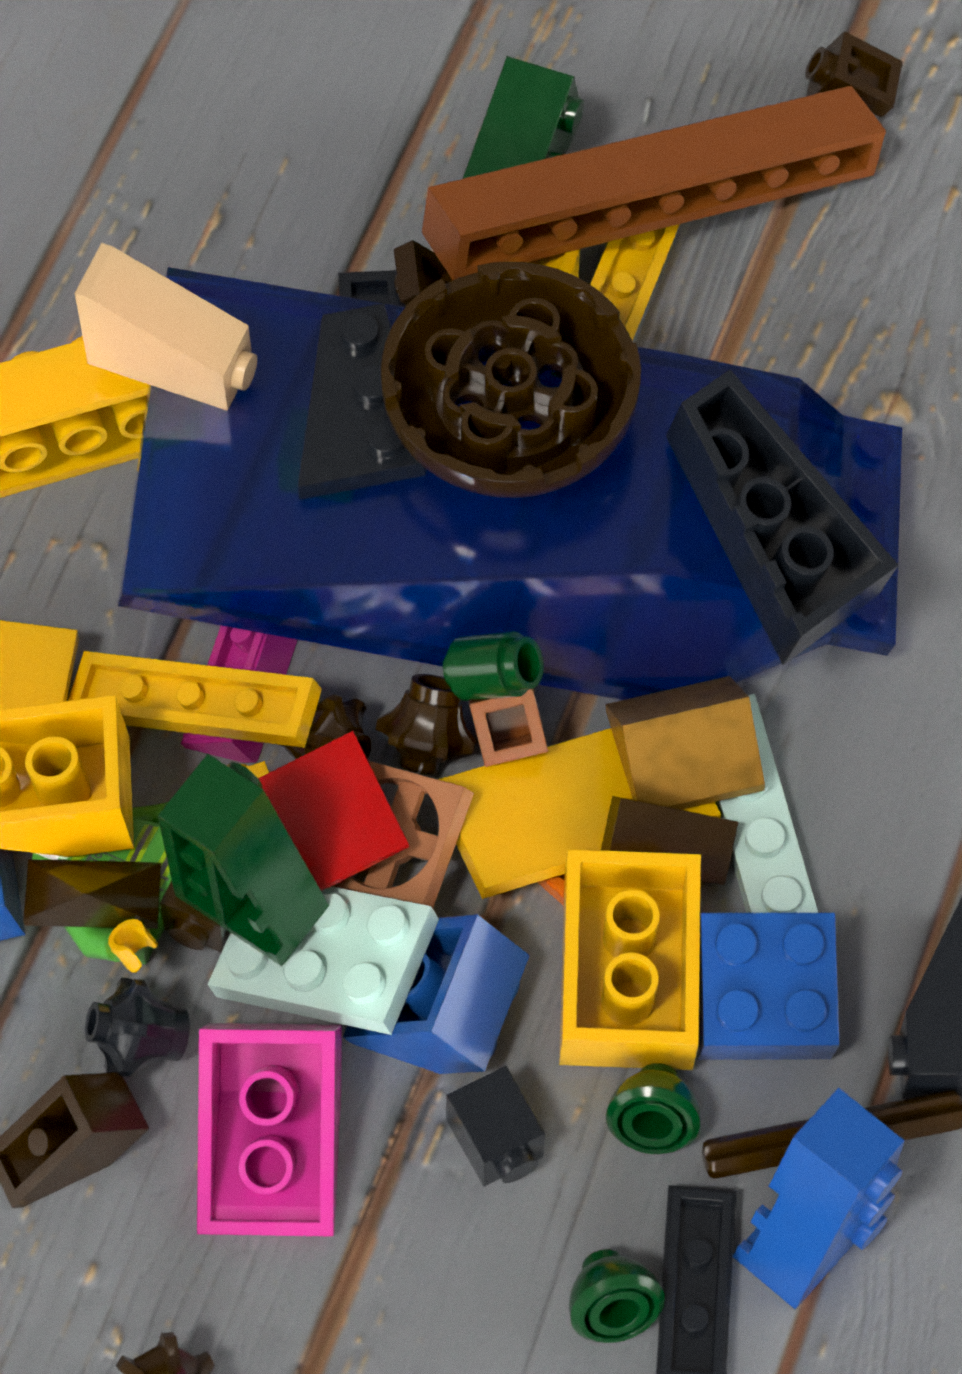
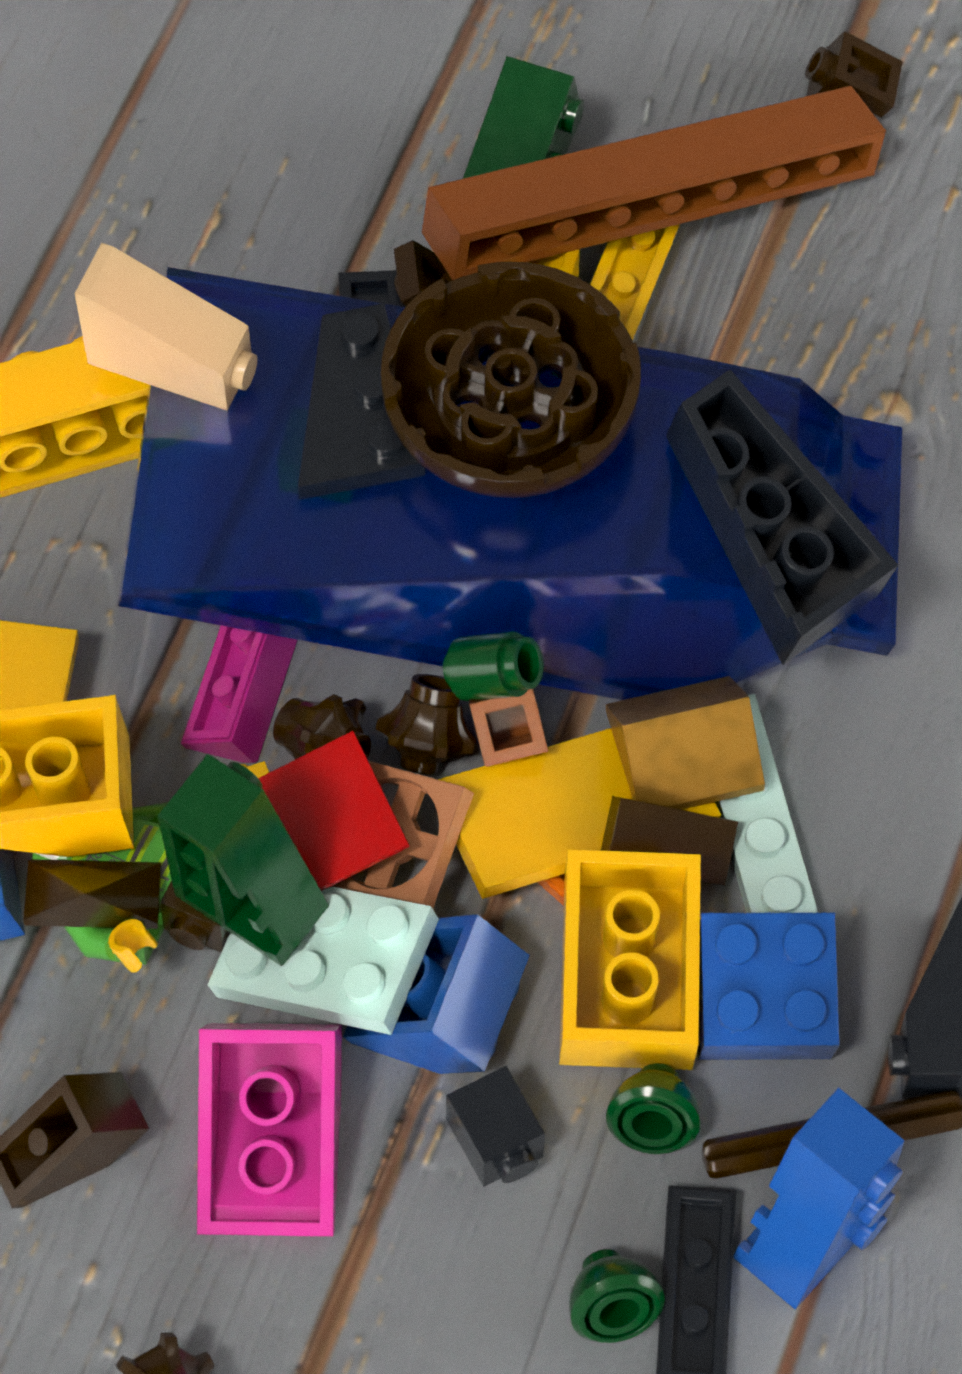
(136, 1028): black rock -> none
(202, 698): yellow plate -> none

